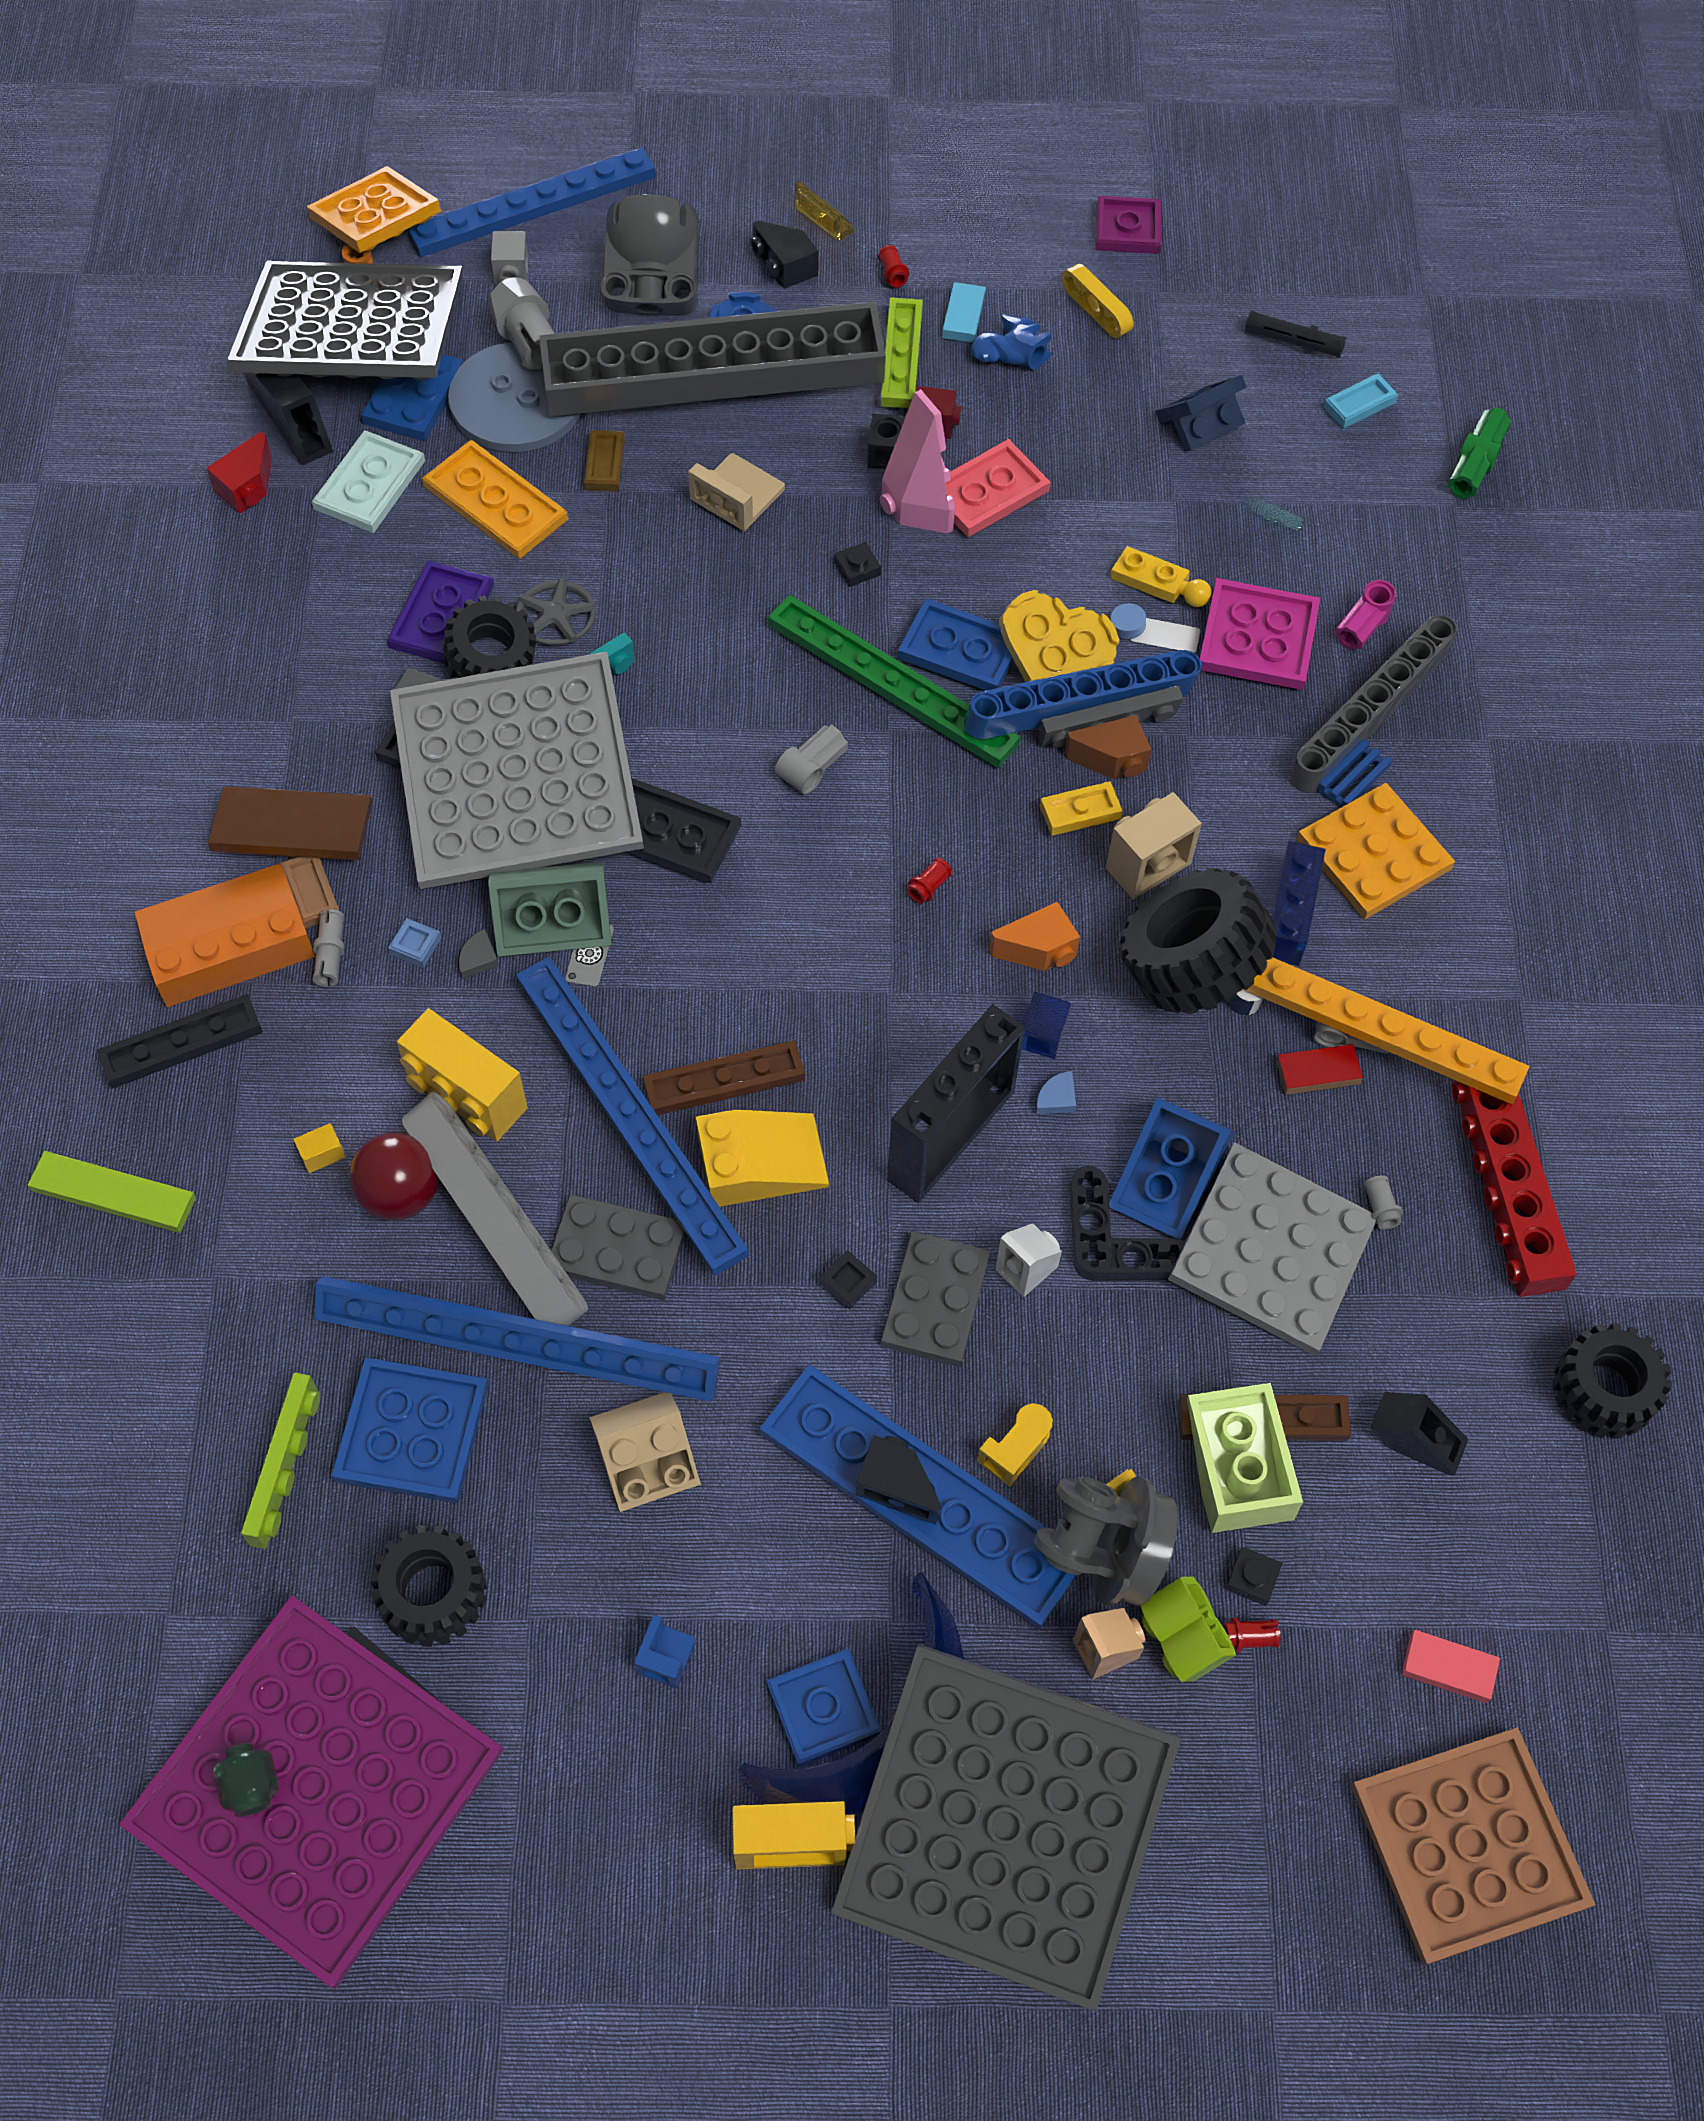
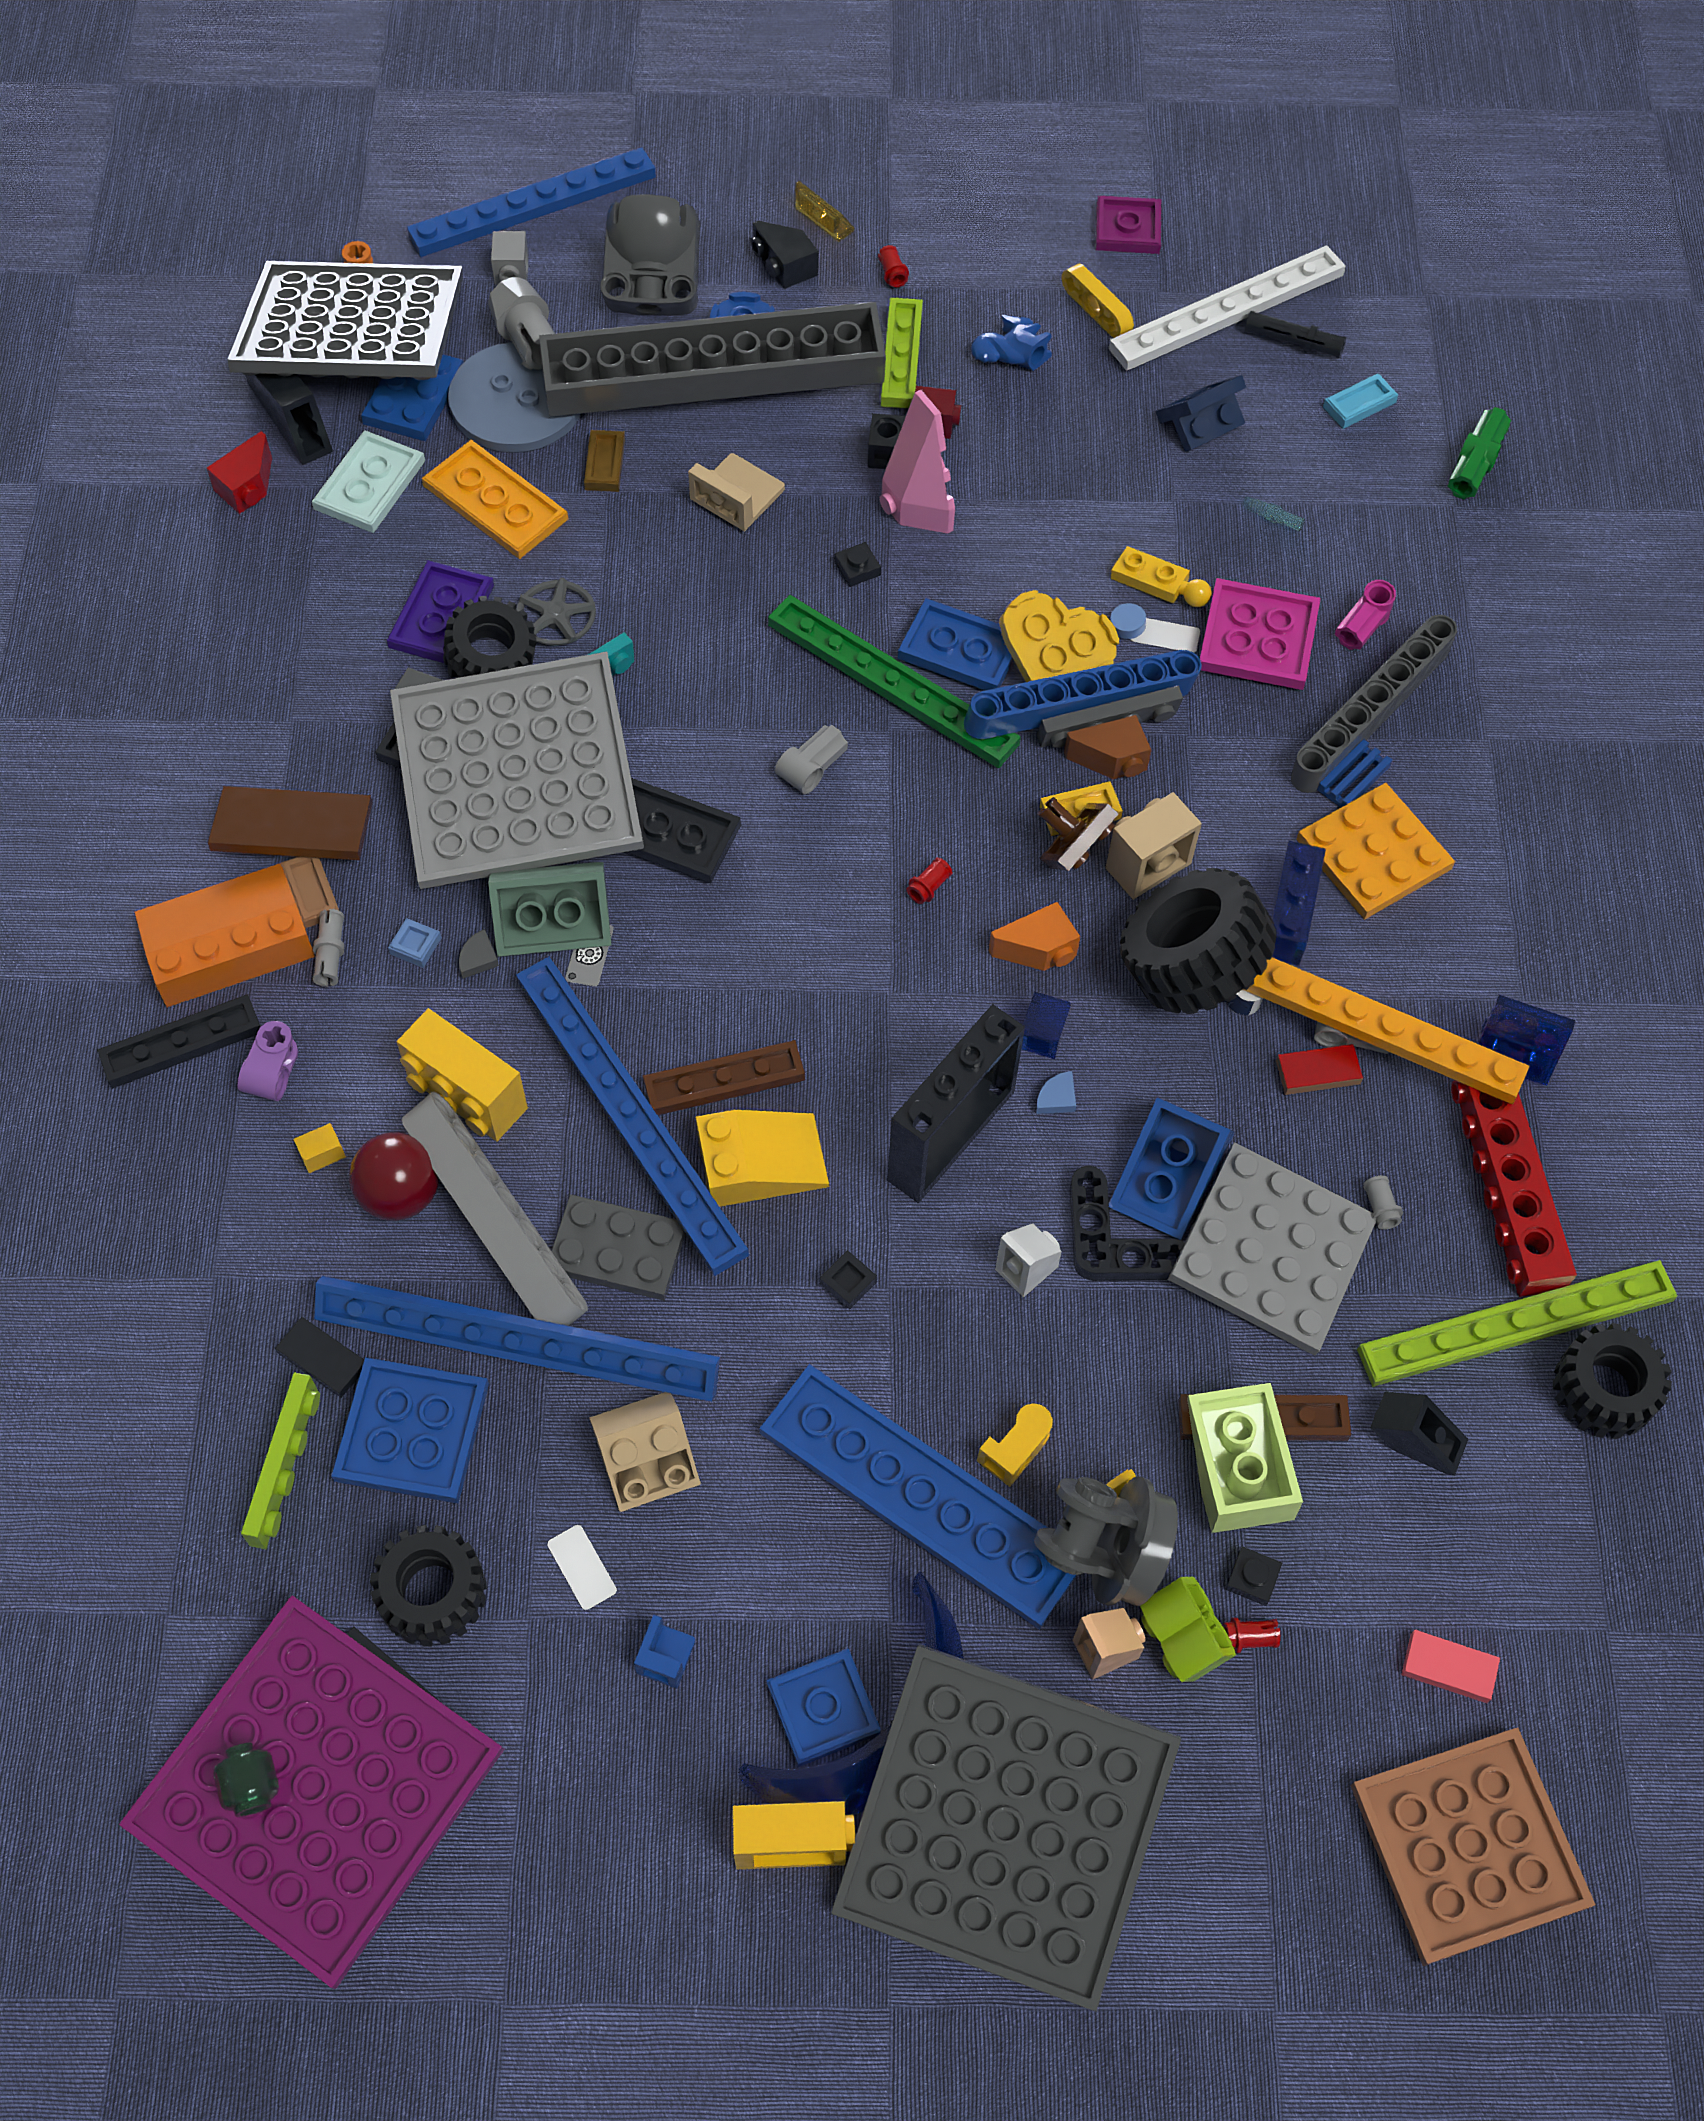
(112, 1191): lime tile -> none
(269, 1062): none -> medium lavender piece
(321, 1356): none -> black tile
(374, 209): light orange plate -> none
(582, 1567): none -> white sticker
(897, 1480): black slope -> none
(935, 1299): dark grey plate -> none
(964, 312): medium azure tile -> none
(993, 487): coral plate -> none
(1075, 832): none -> reddish brown plate
(1226, 307): none -> white plate
(1516, 1323): none -> lime tile
(1527, 1036): none -> clear blue plate

